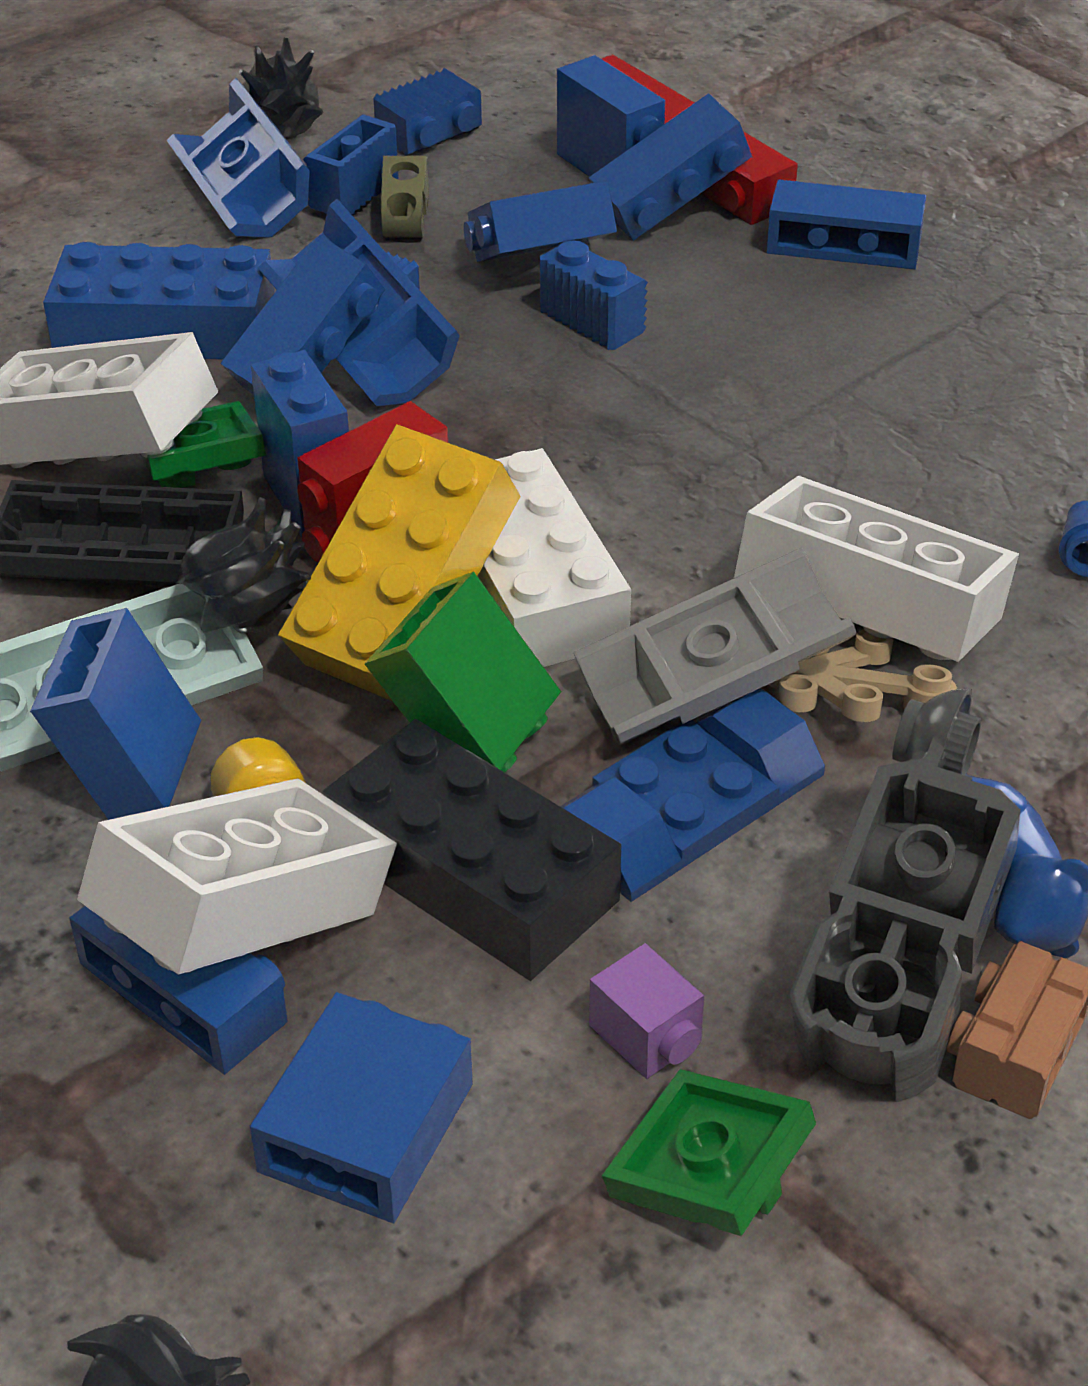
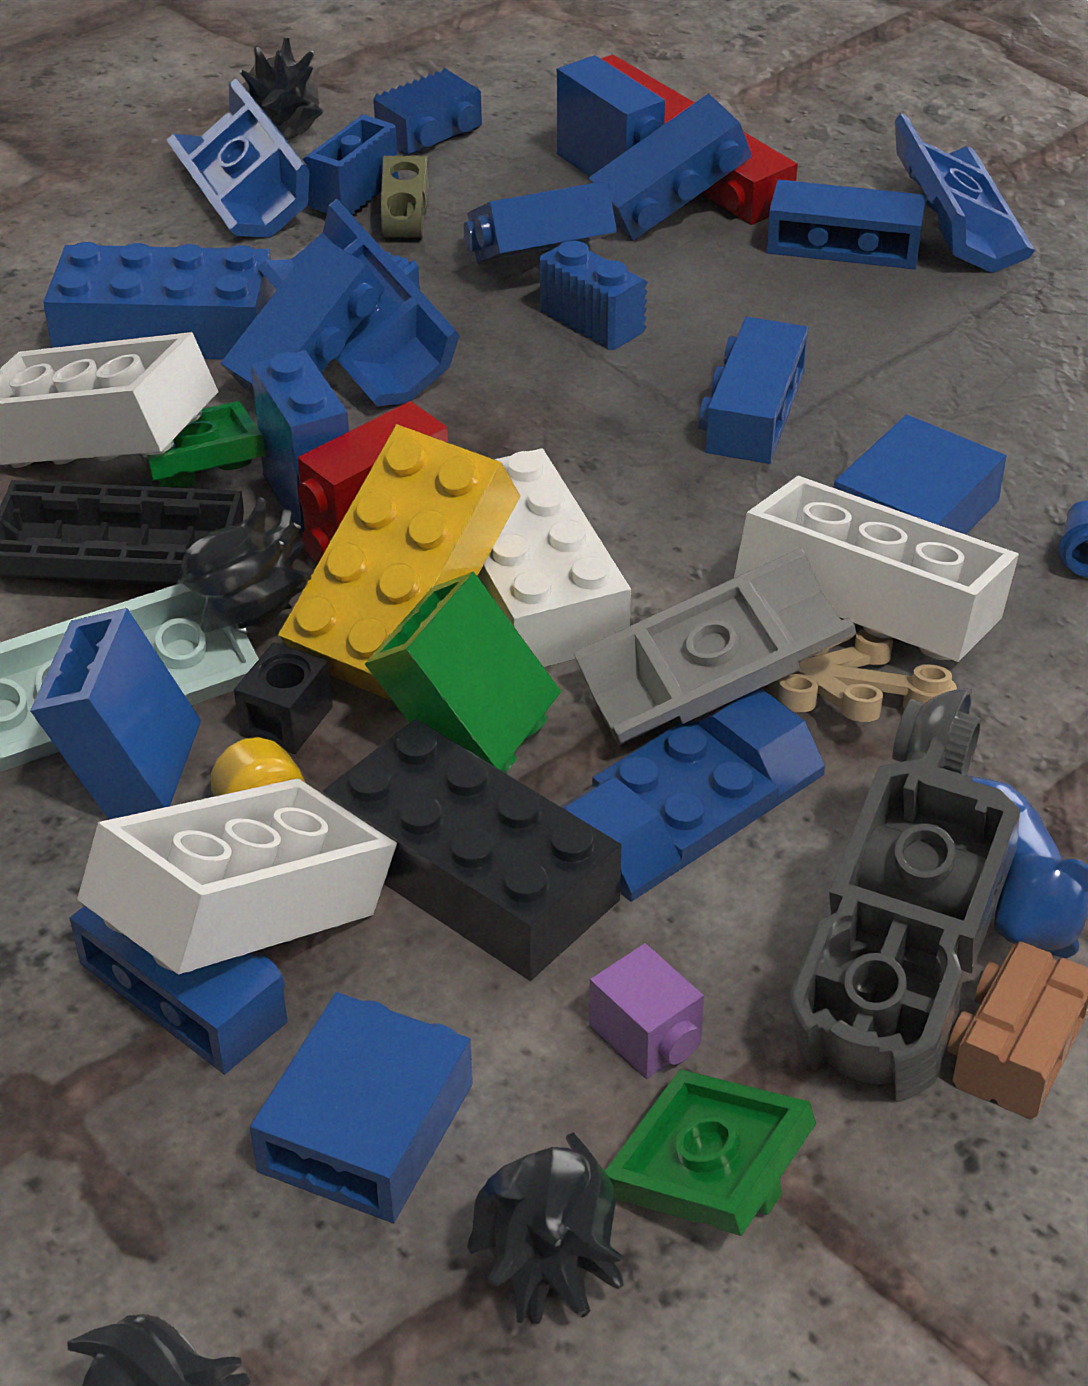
(284, 697): none -> black brick
(548, 1226): none -> black hair
(754, 390): none -> blue brick
(928, 475): none -> blue brick
(968, 203): none -> blue piece

